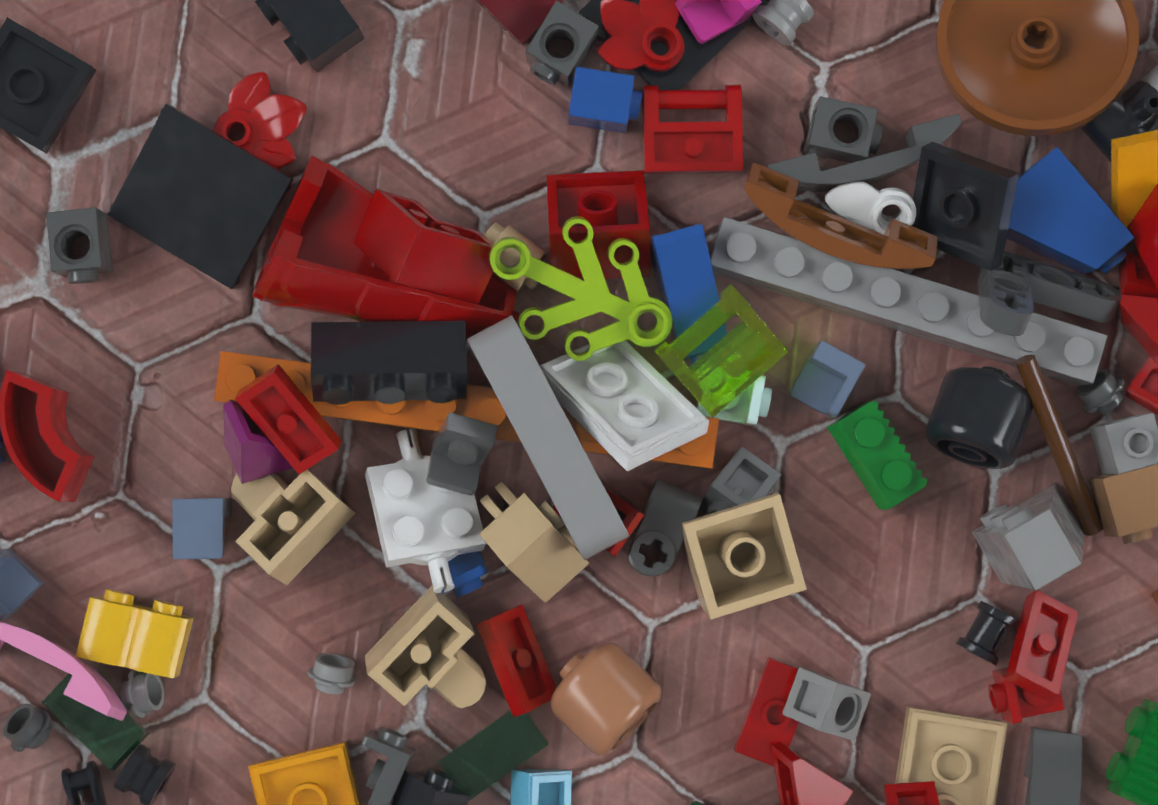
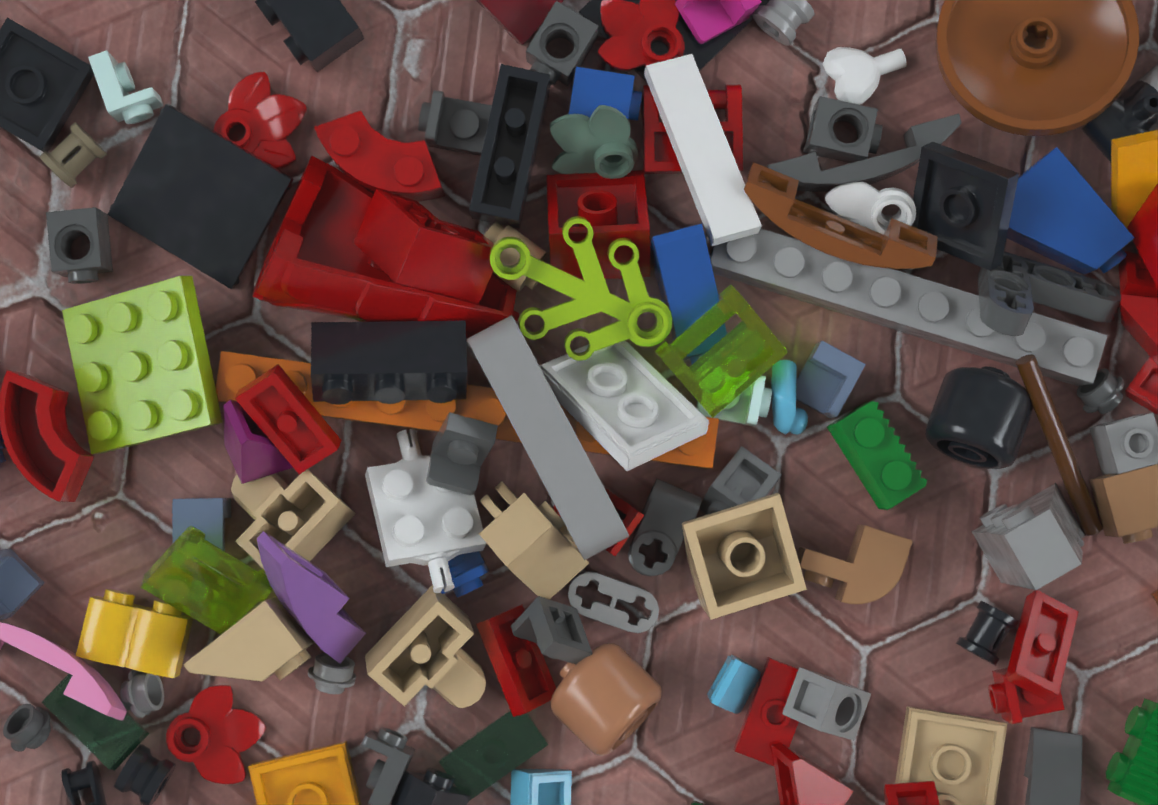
(57, 158): none -> dark tan bush
(115, 83): none -> light aqua bracket
(142, 365): none -> lime plate
(202, 590): none -> clear neon green plate
(223, 735): none -> red plate
(256, 646): none -> tan slope
(310, 598): none -> medium lavender slope
(379, 161): none -> red brick
(454, 124): none -> dark grey bracket
(510, 146): none -> black brick
(554, 629): none -> dark grey bracket
(594, 143): none -> sand green plate
(609, 613): none -> light grey beam
(702, 149): none -> white tile
(733, 684): none -> medium azure slope
(784, 387): none -> medium azure arm
(859, 73): none -> white rock
(870, 570): none -> medium nougat brick

